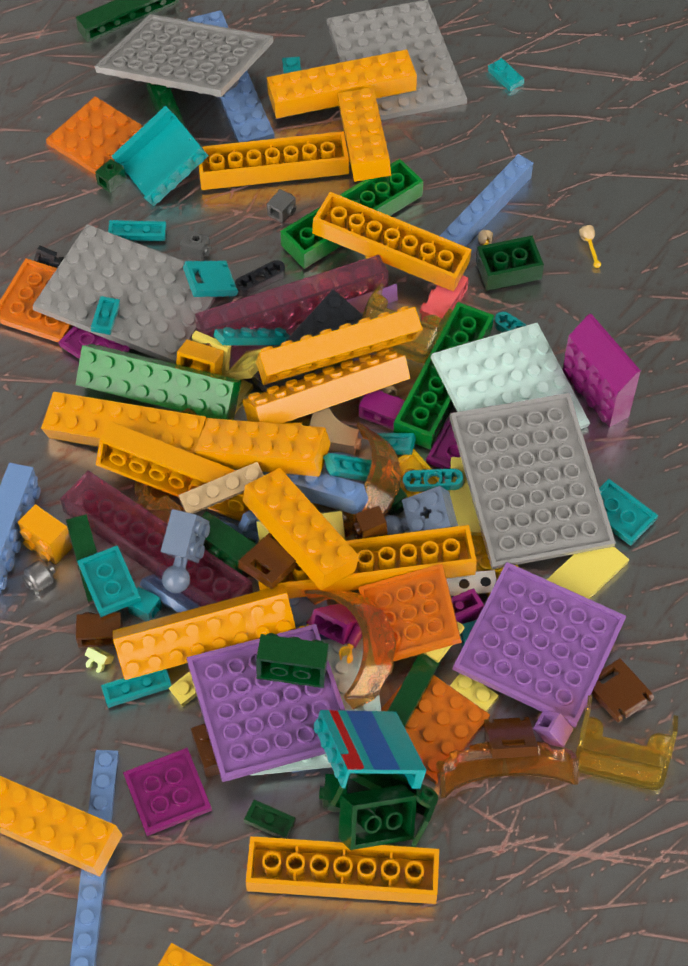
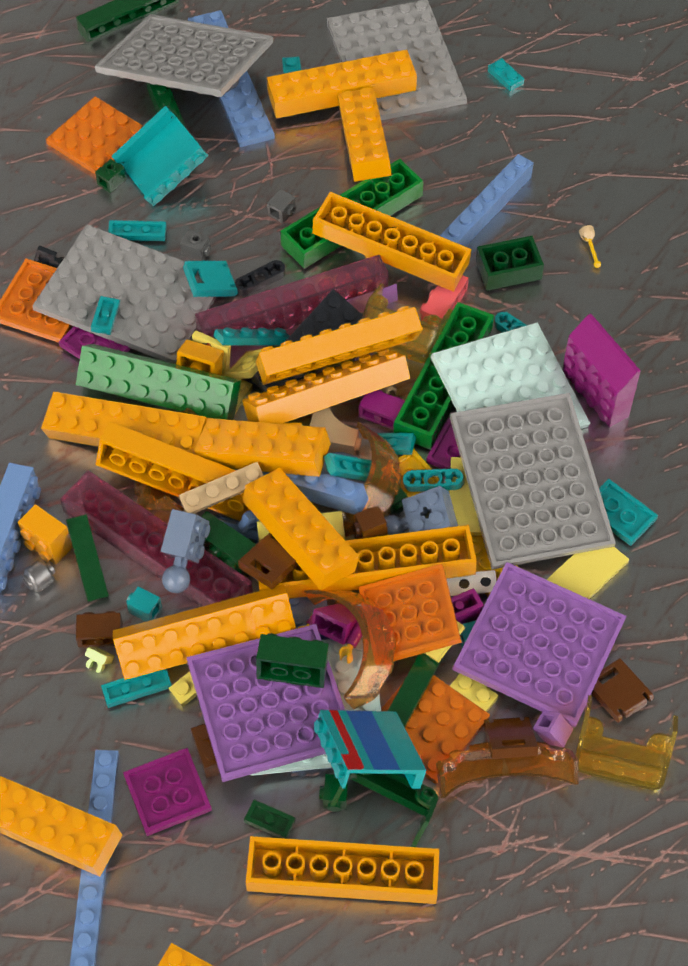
(109, 581): teal plate -> none
(176, 601): medium blue plate -> none
(274, 160): light orange brick -> none
(377, 817): dark green brick -> none
(485, 237): tan hinge -> none

